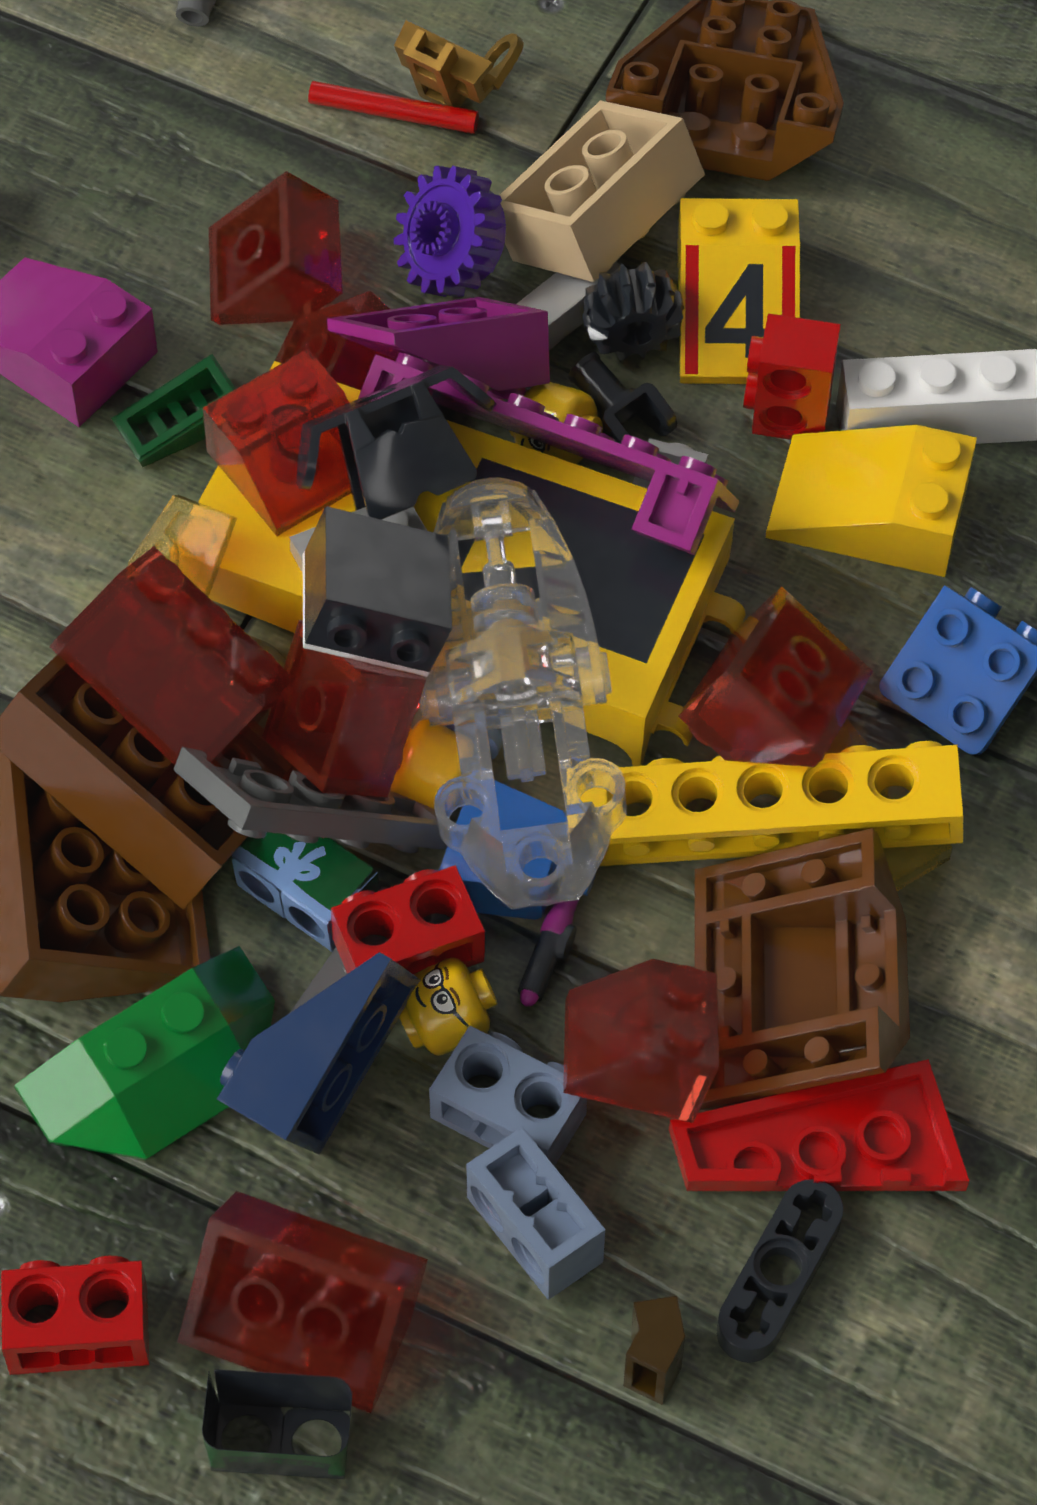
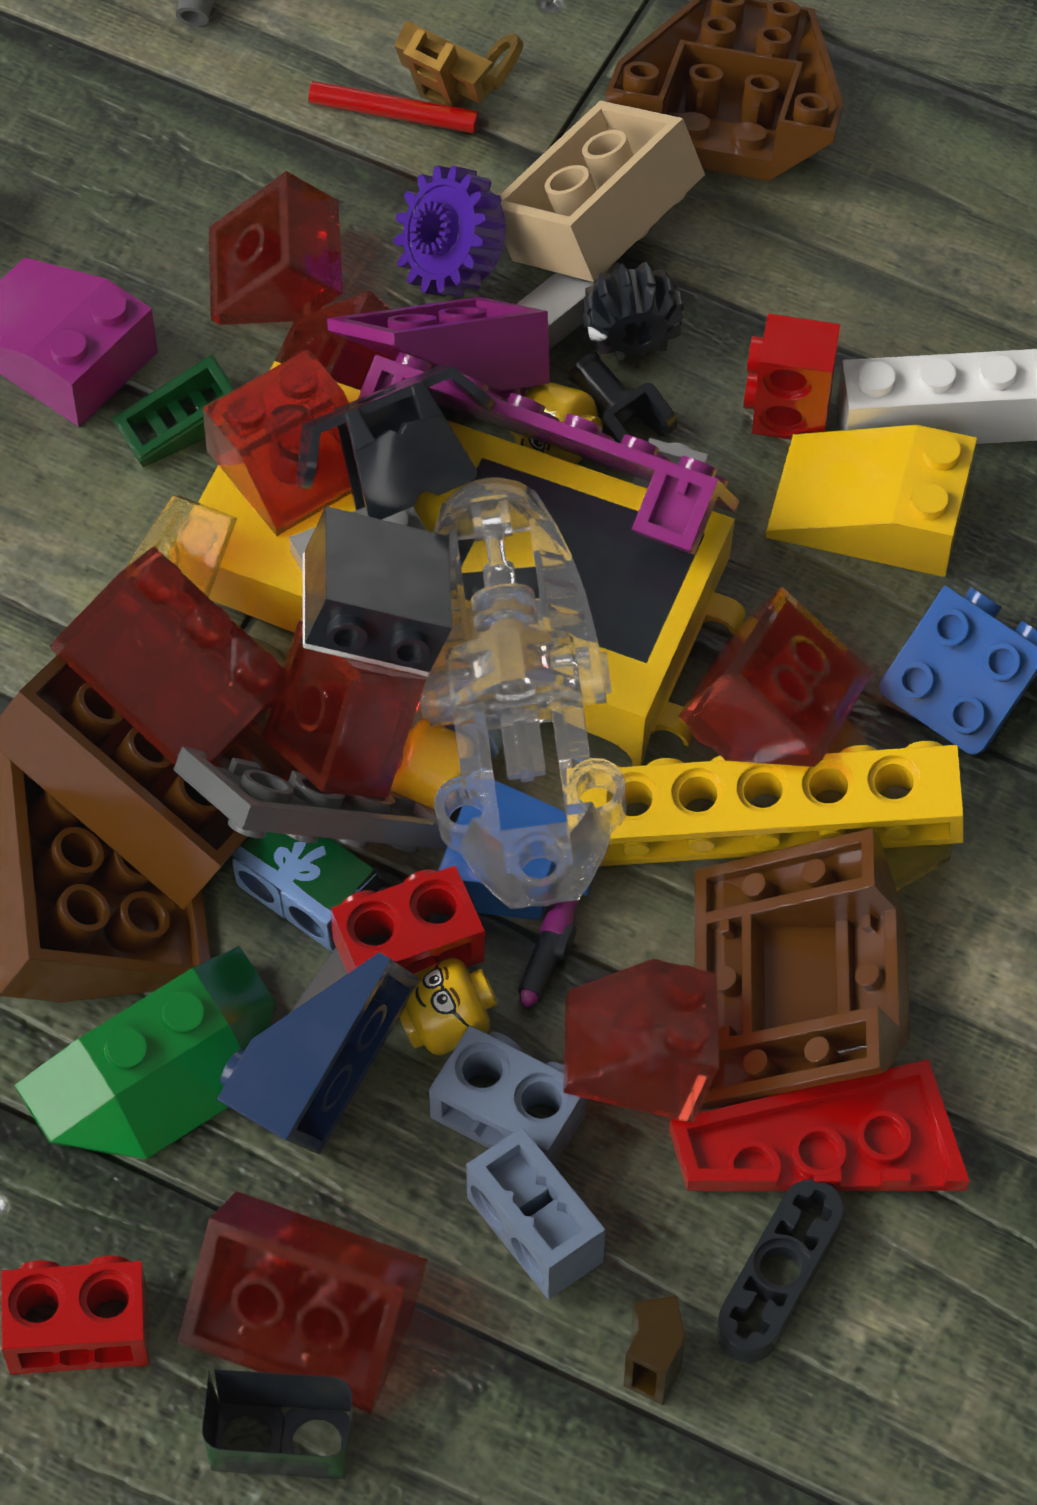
(732, 271): yellow slope -> none

